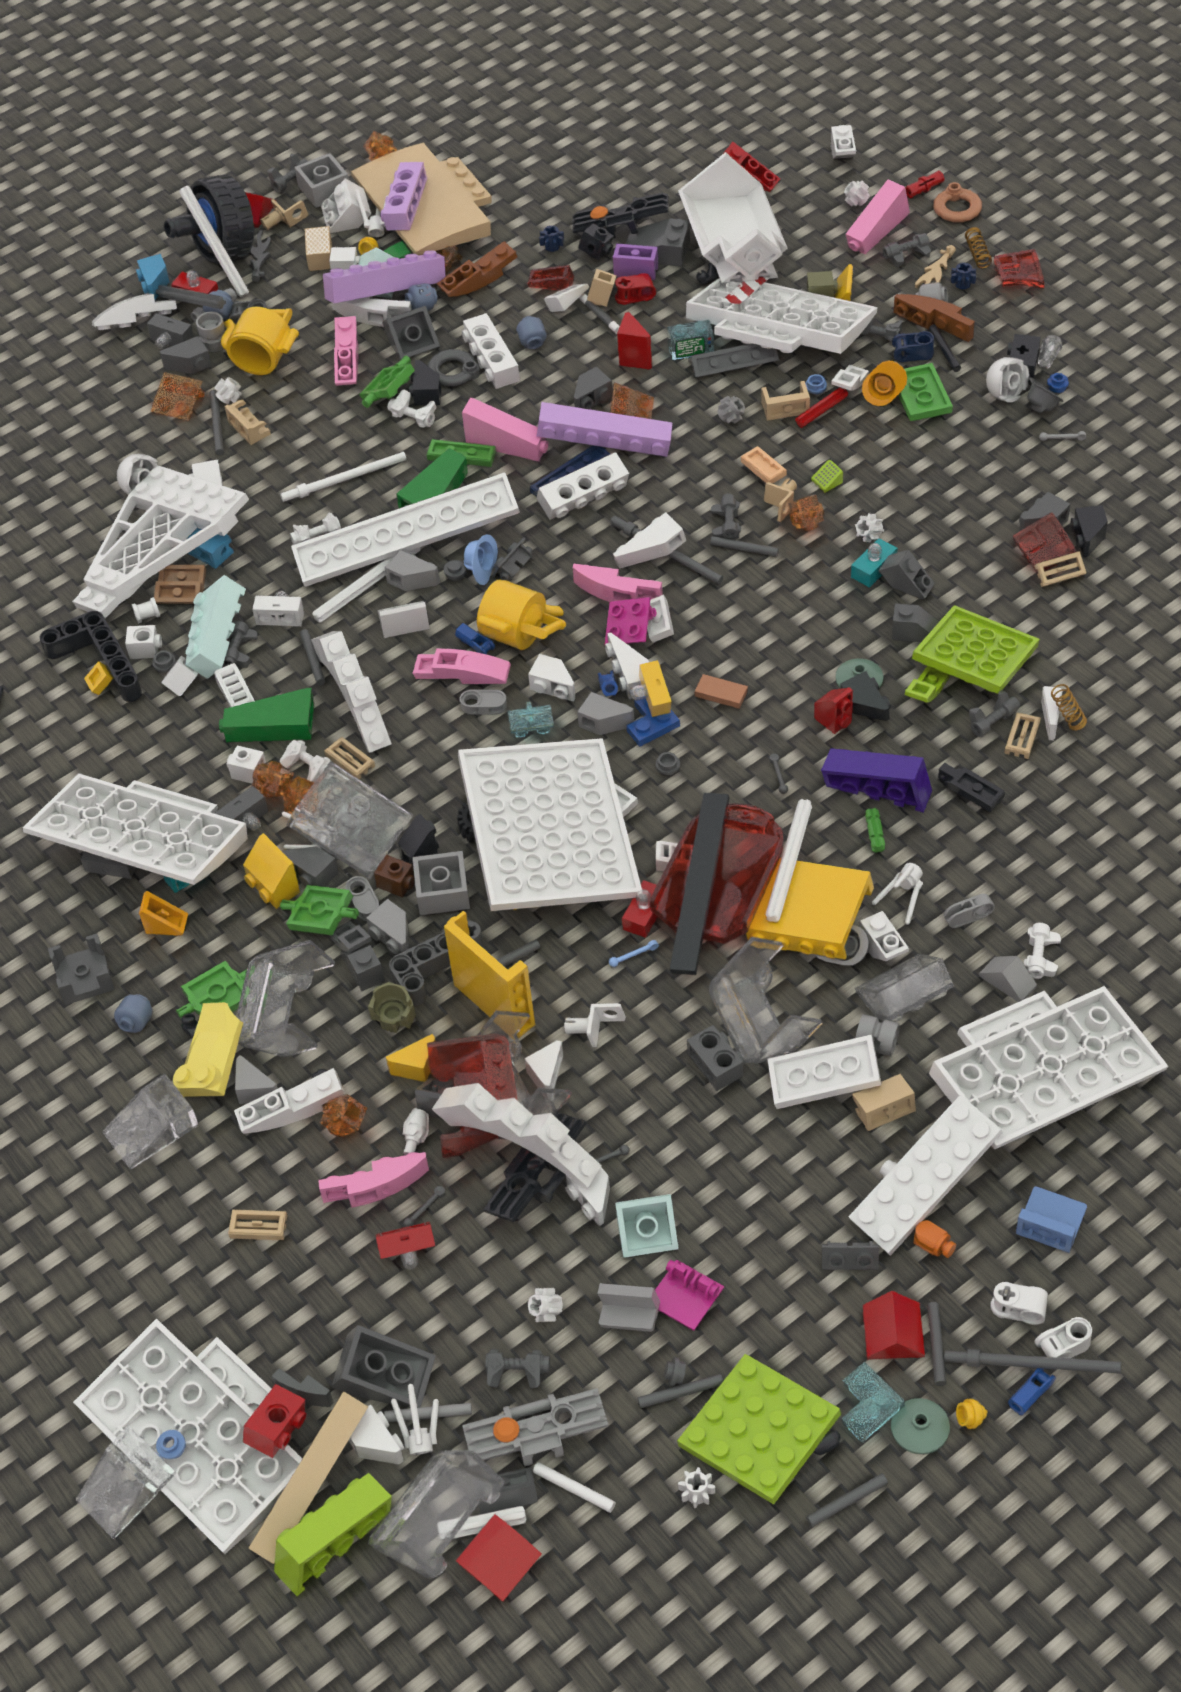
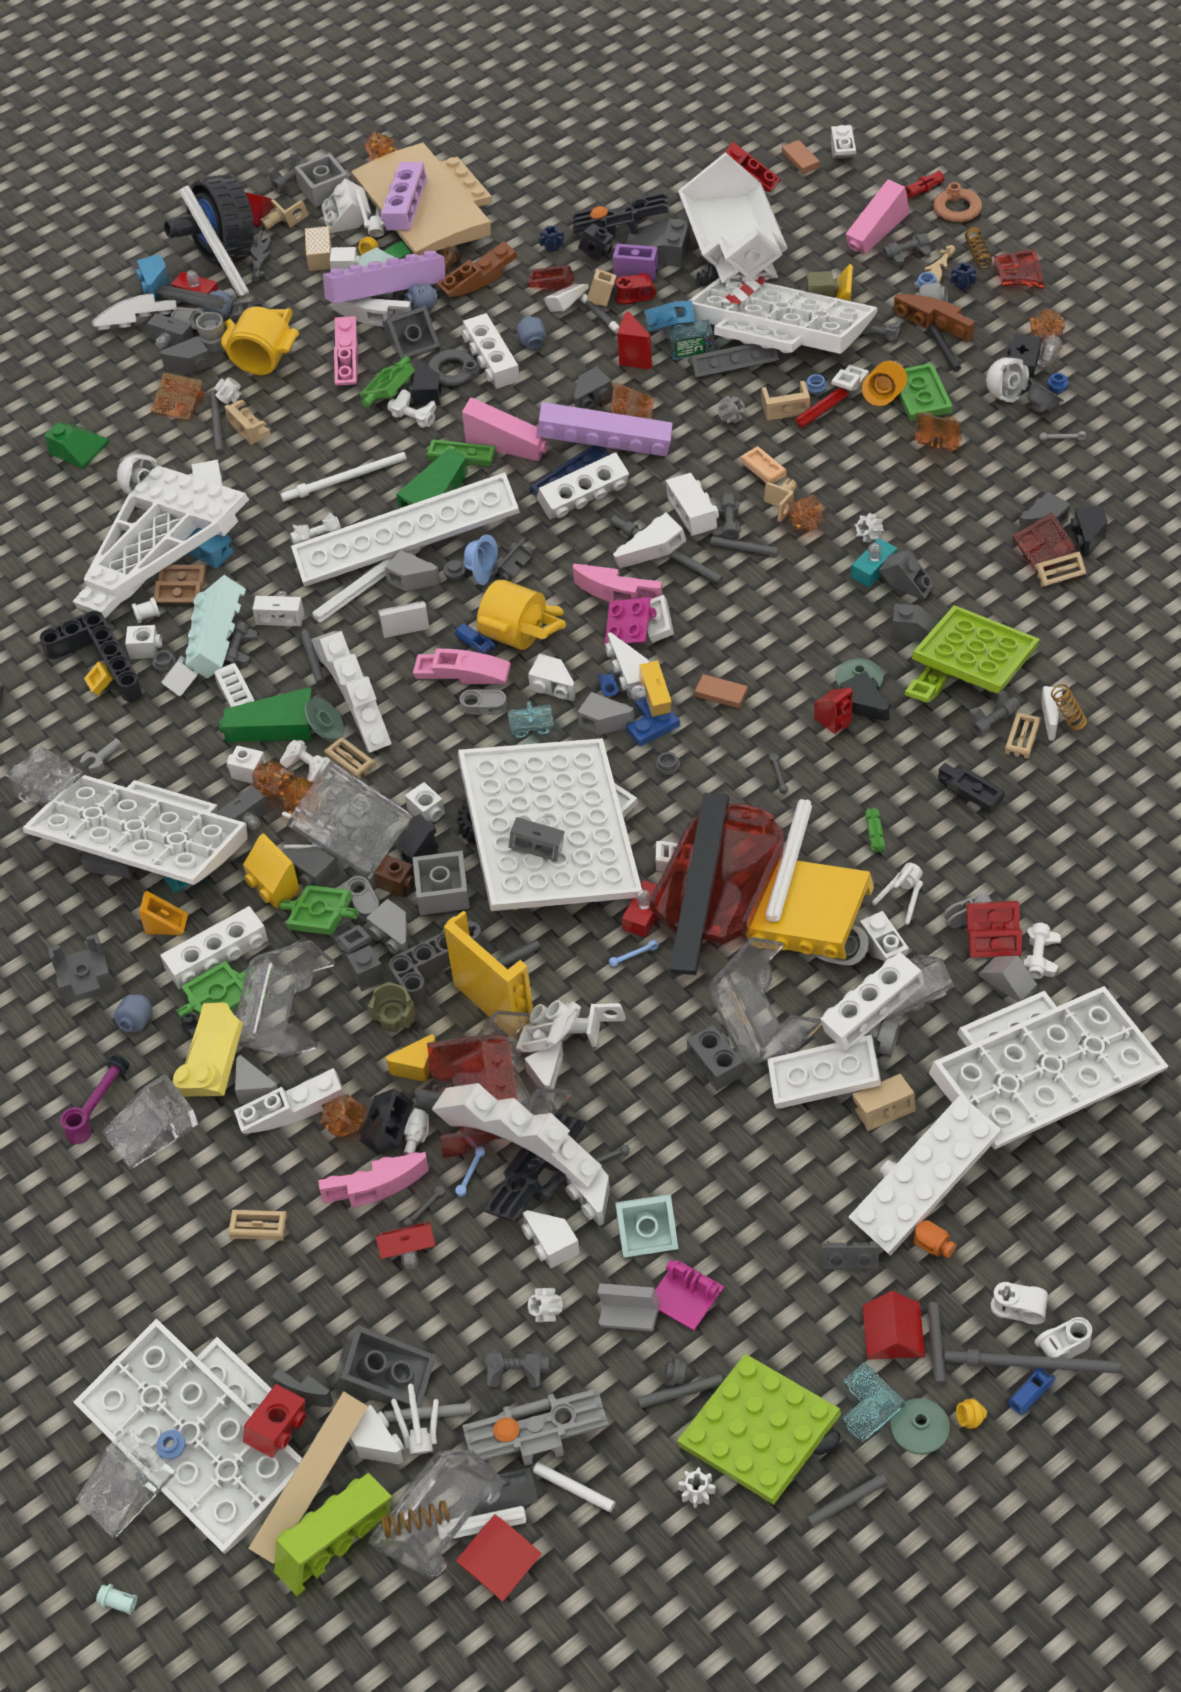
(42, 777): none -> clear slope
(74, 443): none -> green slope
(76, 1116): none -> magenta piece
(98, 758): none -> light grey bar
(116, 1599): none -> light aqua pin
(187, 315): none -> light grey piece
(213, 946): none -> white brick
(324, 719): none -> sand green dish
(386, 1121): none -> black brick
(387, 1525): none -> pearl gold piece
(425, 802): none -> white brick
(461, 1189): none -> light blue hinge
(536, 838): none -> dark grey piece
(547, 1026): none -> white slope
(552, 1237): none -> white slope
(666, 315): none -> dark azure brick
(692, 504): none -> white brick
(800, 156): none -> nougat tile
(828, 476): lime slope -> none
(856, 193): white gear -> none
(868, 1014): none -> white brick
(879, 775): dark purple wedge -> none
(916, 346): dark blue piece -> none
(925, 278): none -> medium blue plate
(944, 428): none -> clear orange hinge
(994, 929): none -> red slope
(1040, 324): none -> clear orange brick
(1051, 1219): medium blue bracket -> none

